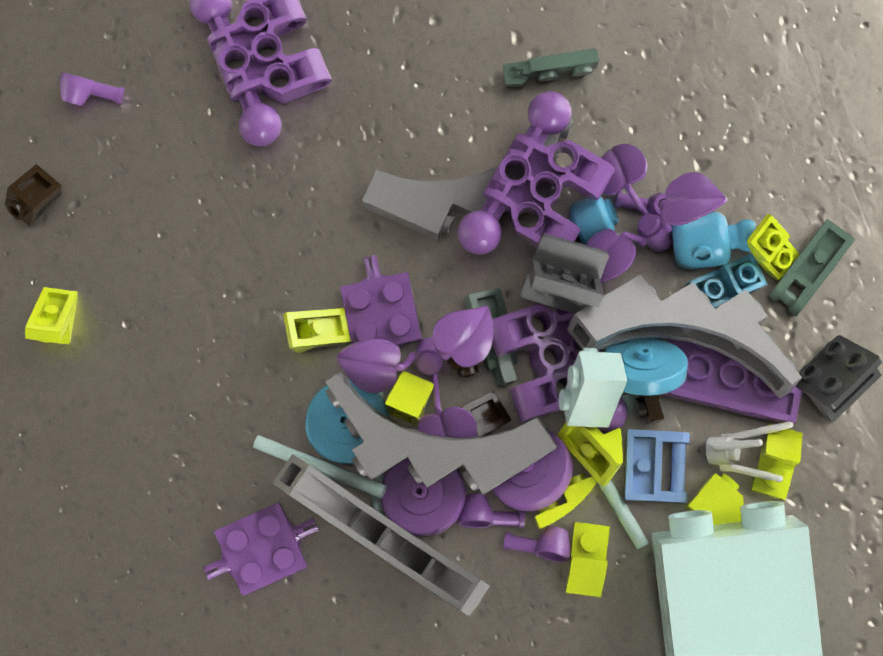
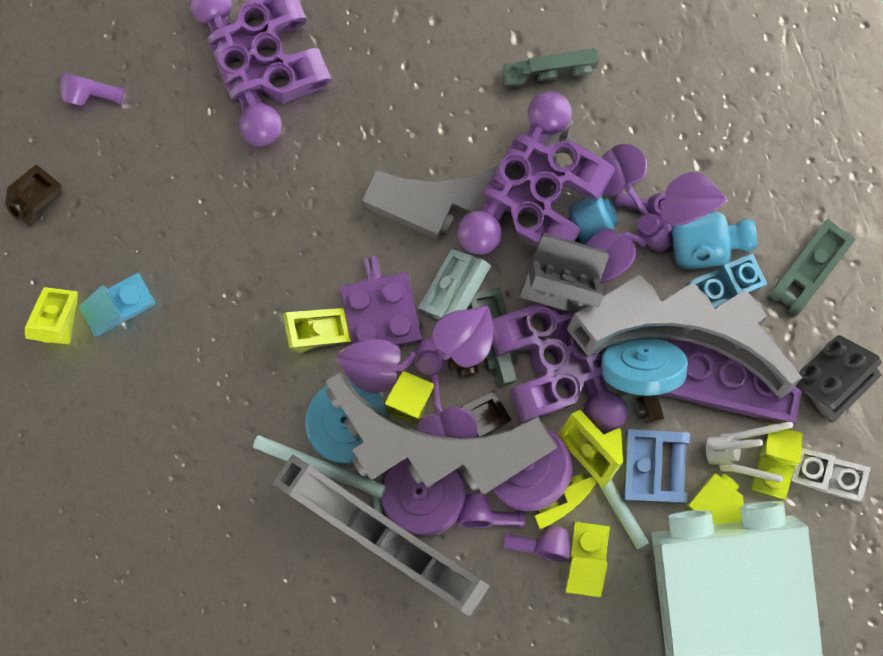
(117, 304): none -> medium azure slope
(260, 548): medium lavender plate -> none
(454, 284): none -> light aqua plate
(593, 388): light aqua brick -> none
(771, 247): neon yellow slope -> none
(831, 475): none -> white slope

